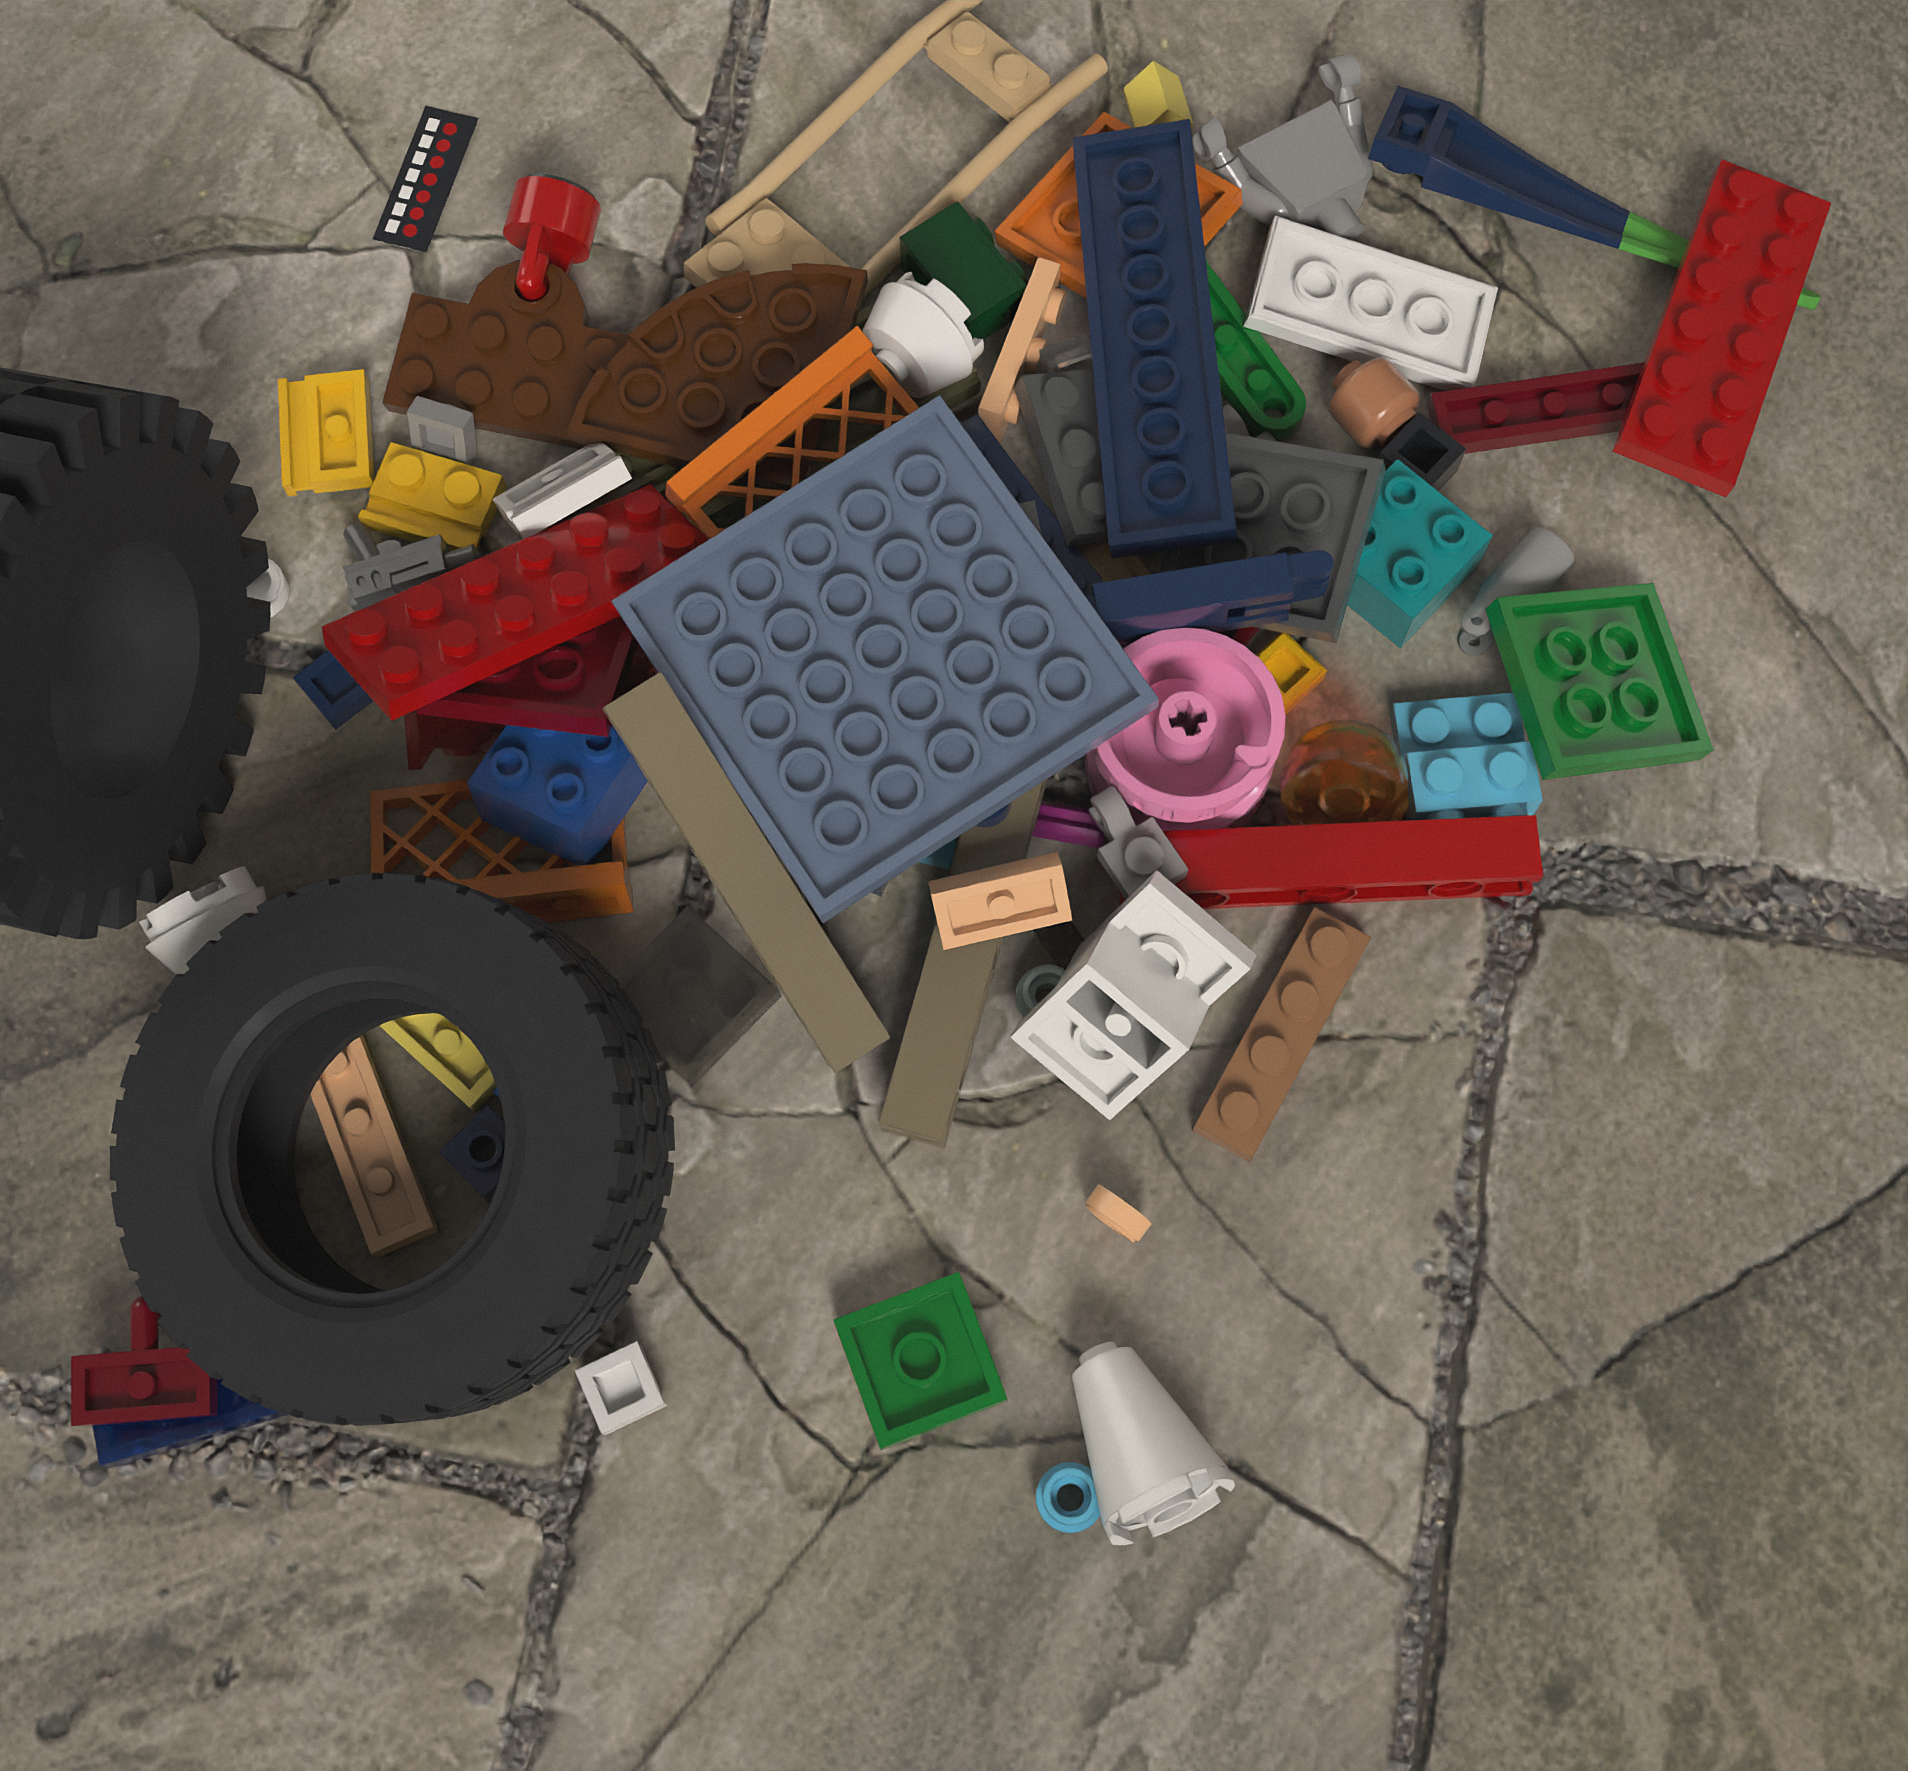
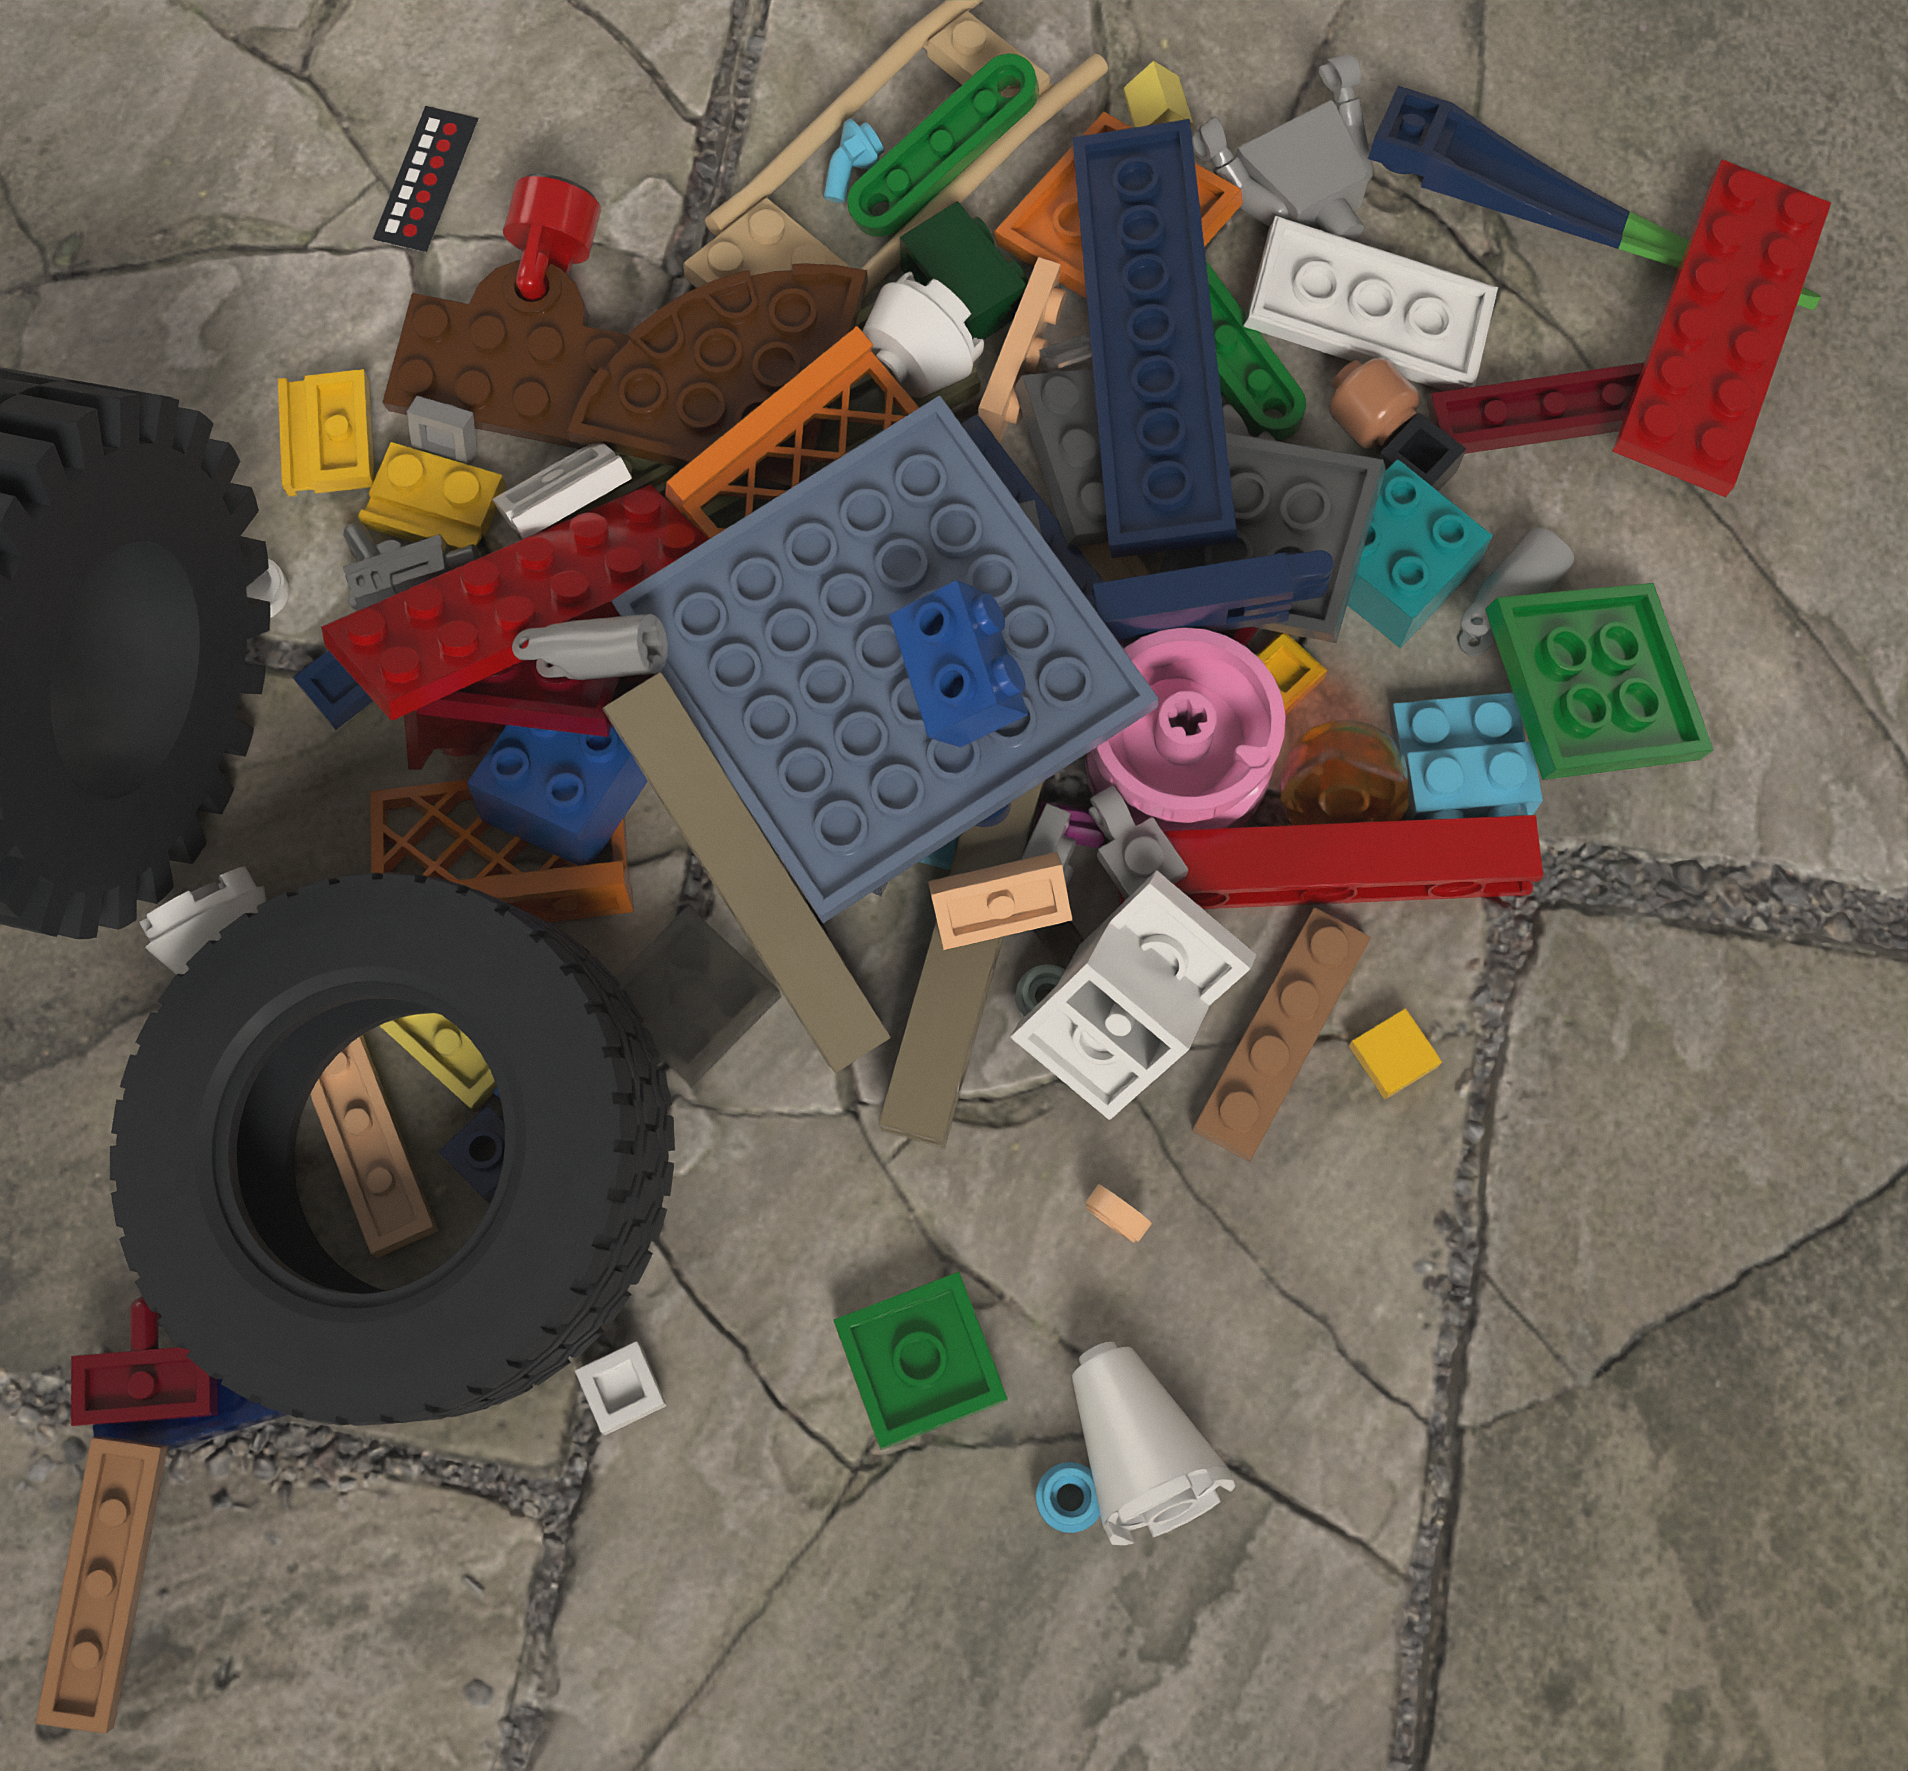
(101, 1584): none -> medium nougat plate
(596, 647): none -> light grey piece
(858, 149): none -> medium azure plate
(943, 145): none -> green plate
(959, 663): none -> blue brick
(1052, 837): none -> light grey plate
(1395, 1054): none -> yellow tile

